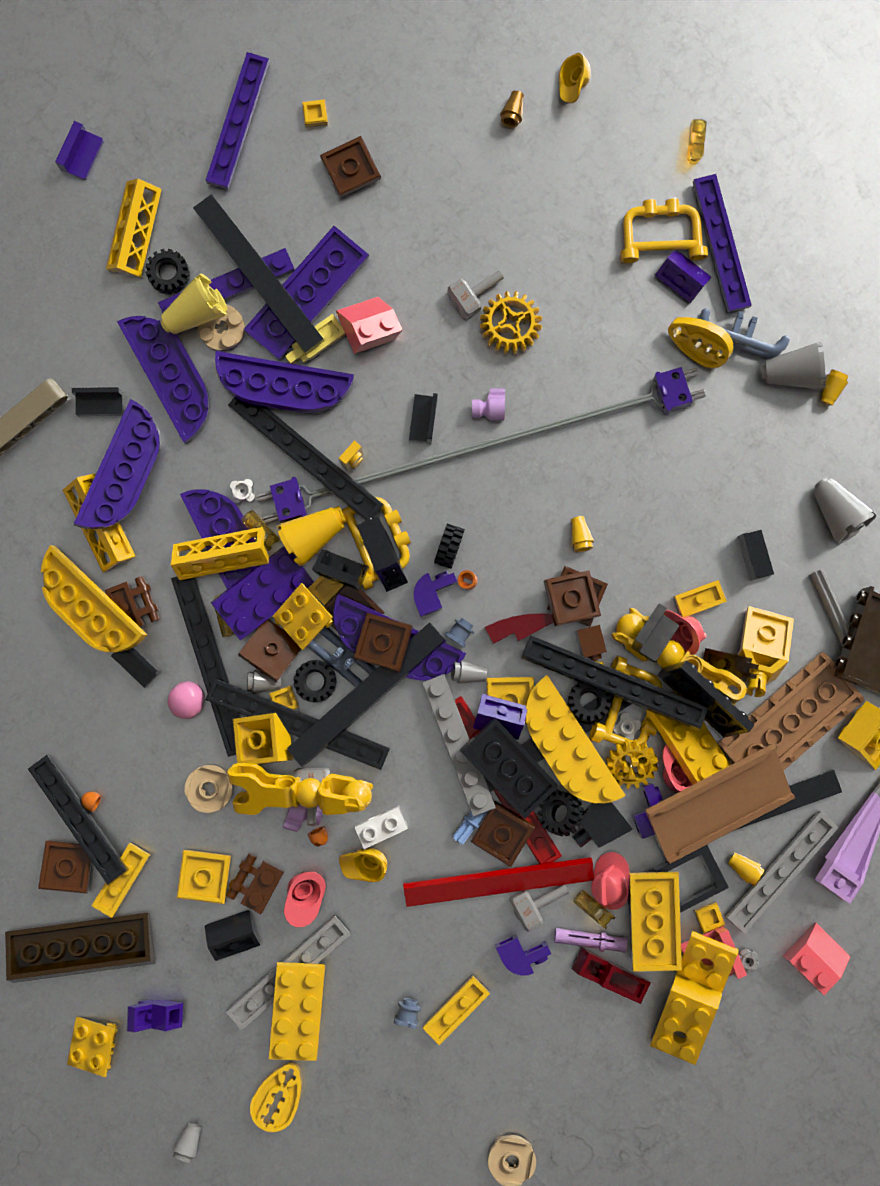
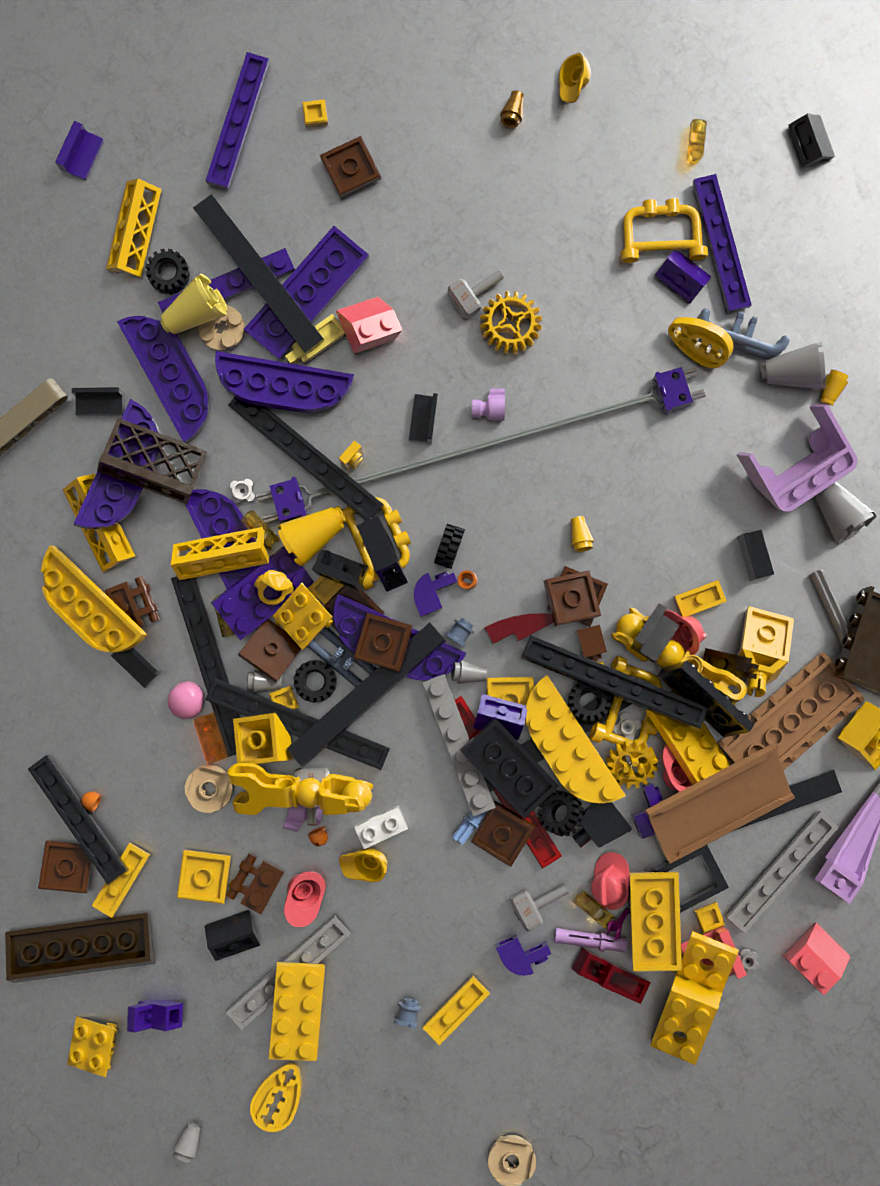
(140, 475): none -> dark brown fence
(210, 738): none -> clear orange hinge
(277, 581): none -> yellow piece
(498, 882): red tile -> none
(617, 925): none -> magenta hand
(746, 868): yellow cone -> none
(811, 139): none -> black panel
(829, 463): none -> lavender windscreen

